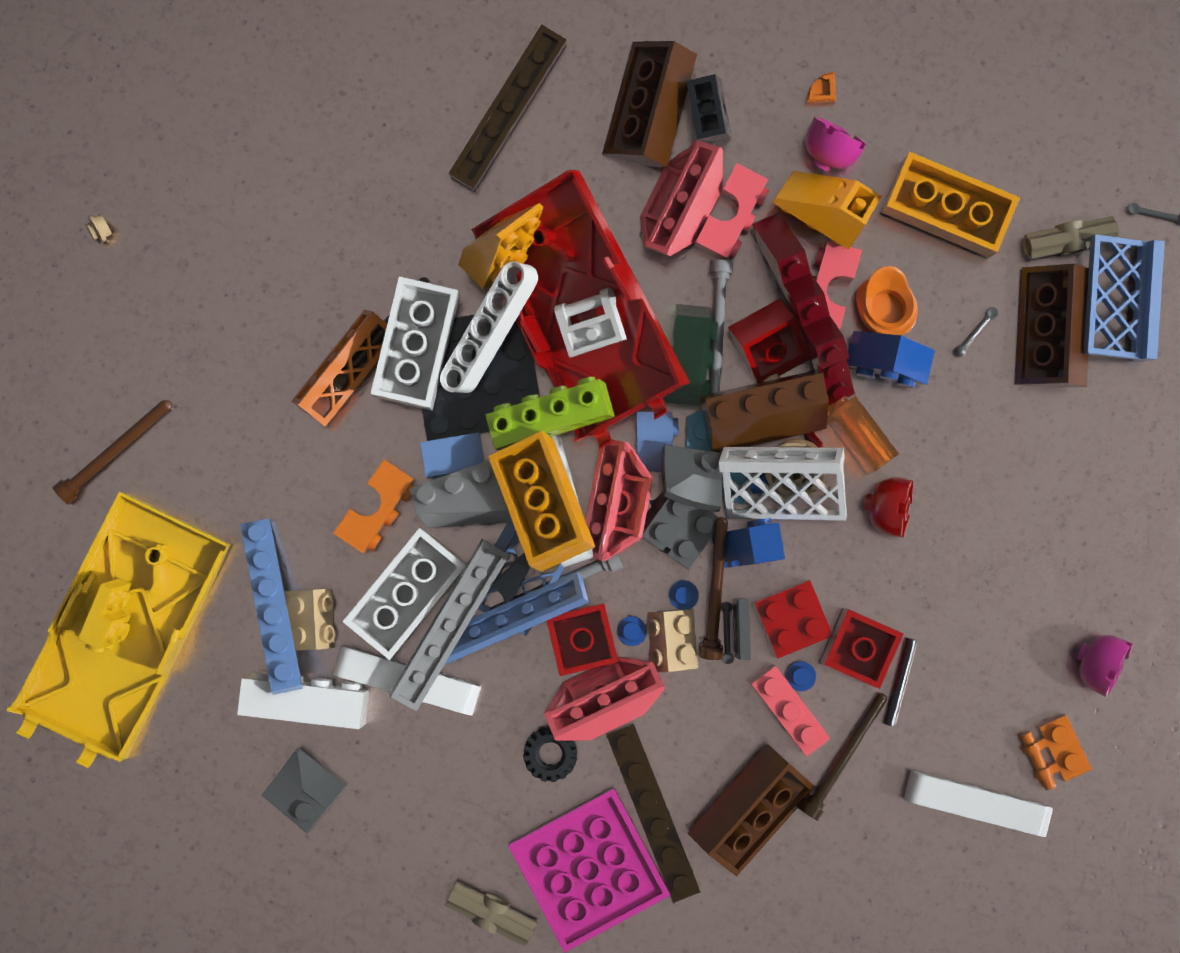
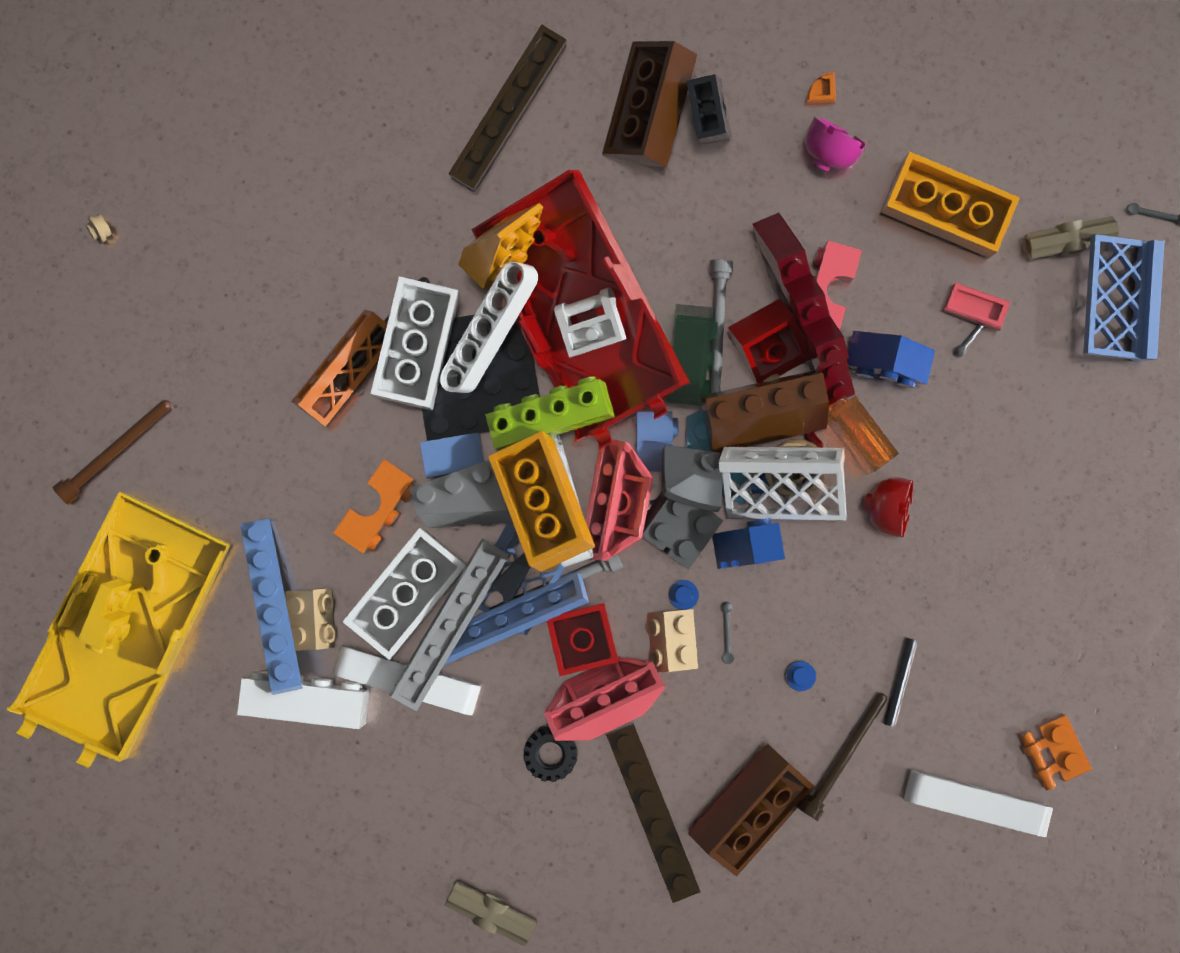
(303, 790): dark grey plate -> none
(589, 869): dark pink plate -> none
(631, 631): blue plate -> none
(683, 198): coral wedge -> none
(711, 647): reddish brown piece -> none
(741, 628): dark grey tile -> none
(744, 190): coral arch -> none
(789, 710): coral arch -> none
(792, 619): red brick -> none
(828, 204): light orange slope -> none
(861, 648): red brick -> none
(887, 302): orange piece -> none
(977, 306): none -> coral tile
(1052, 326): reddish brown slope -> none
(1103, 662): dark pink cylinder -> none

